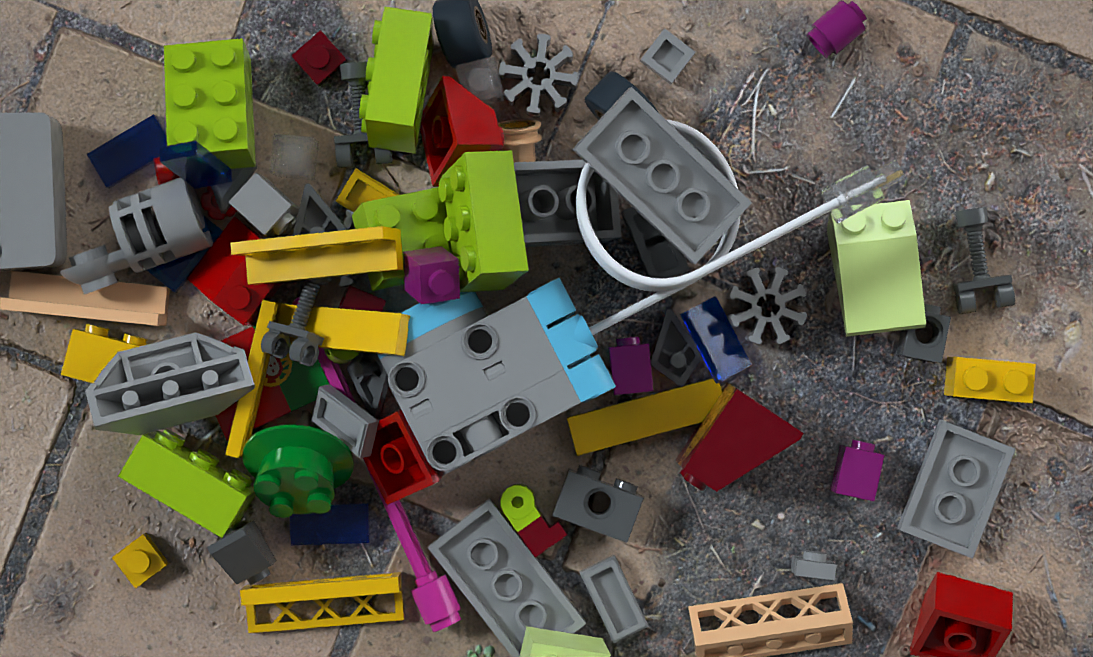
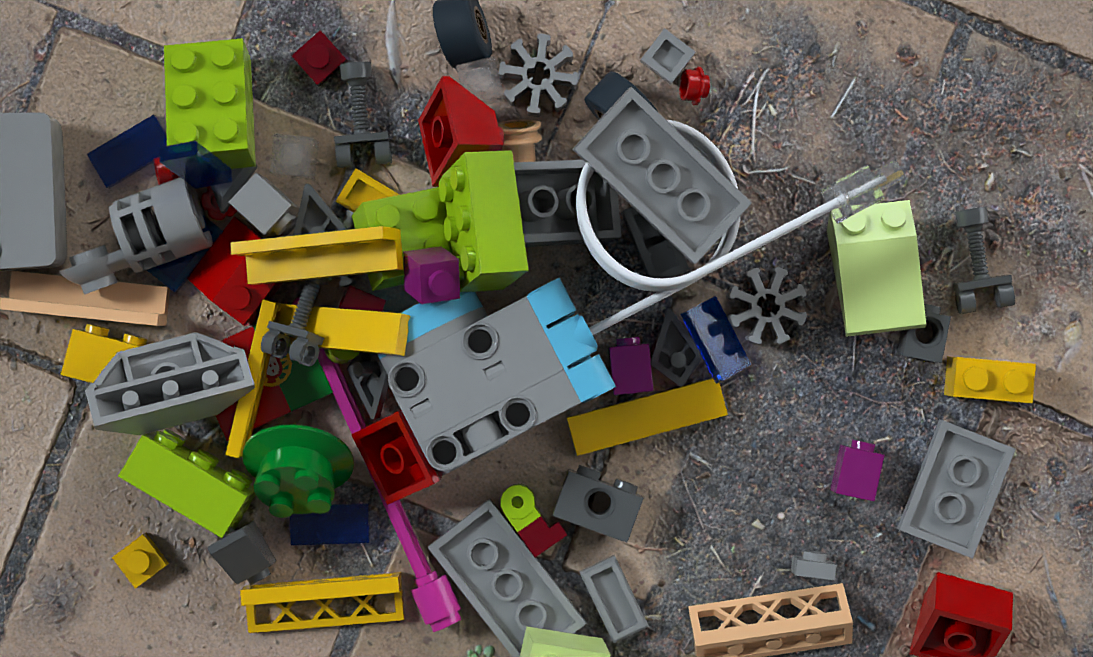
(345, 420): light grey tile -> none
(397, 79): lime brick -> none
(694, 85): none -> red plate
(733, 441): dark red slope -> none
(837, 28): magenta brick -> none

